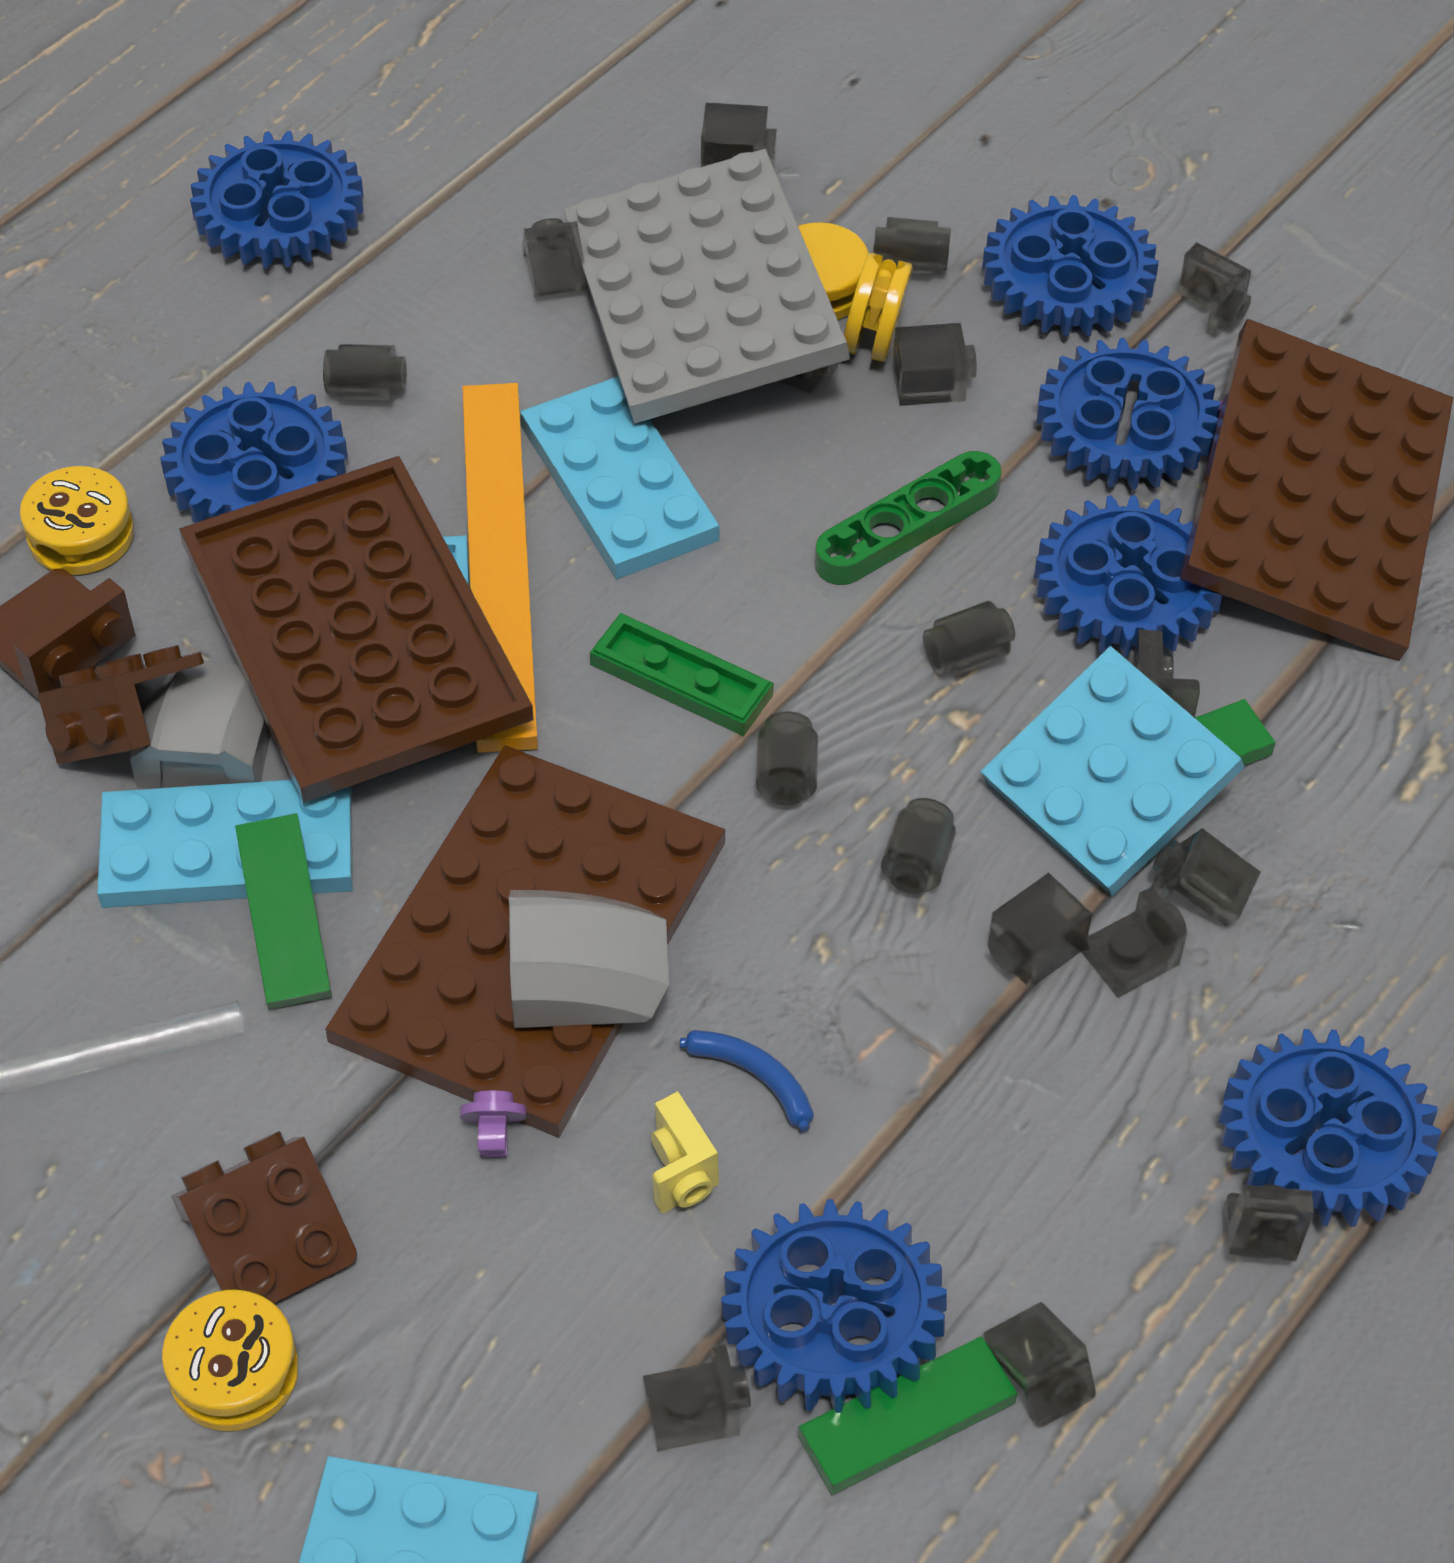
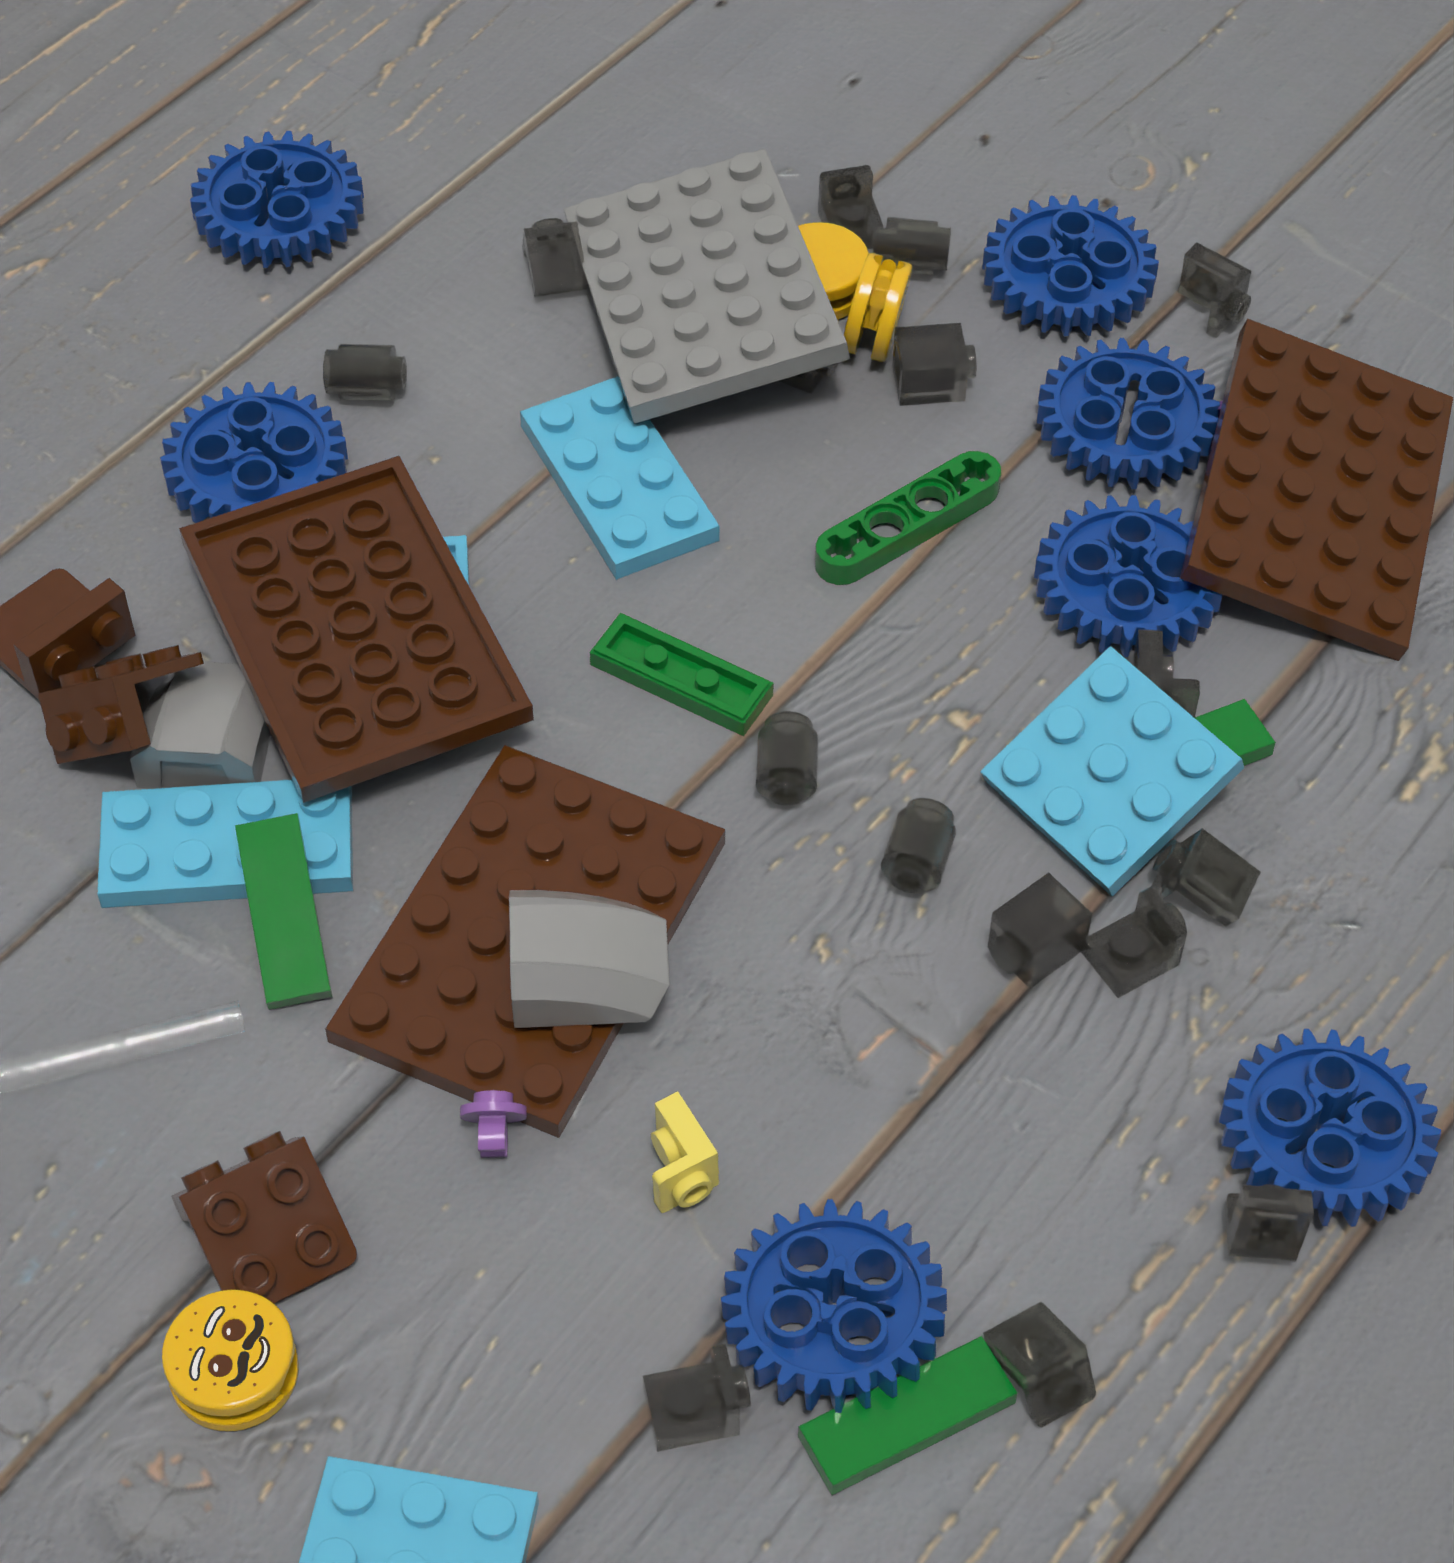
(77, 520): yellow head -> none
(499, 537): light orange tile -> none
(735, 130): clear smoke brick -> none
(758, 1063): blue piece -> none
(848, 201): none -> clear smoke bracket
(969, 638): clear smoke brick -> none

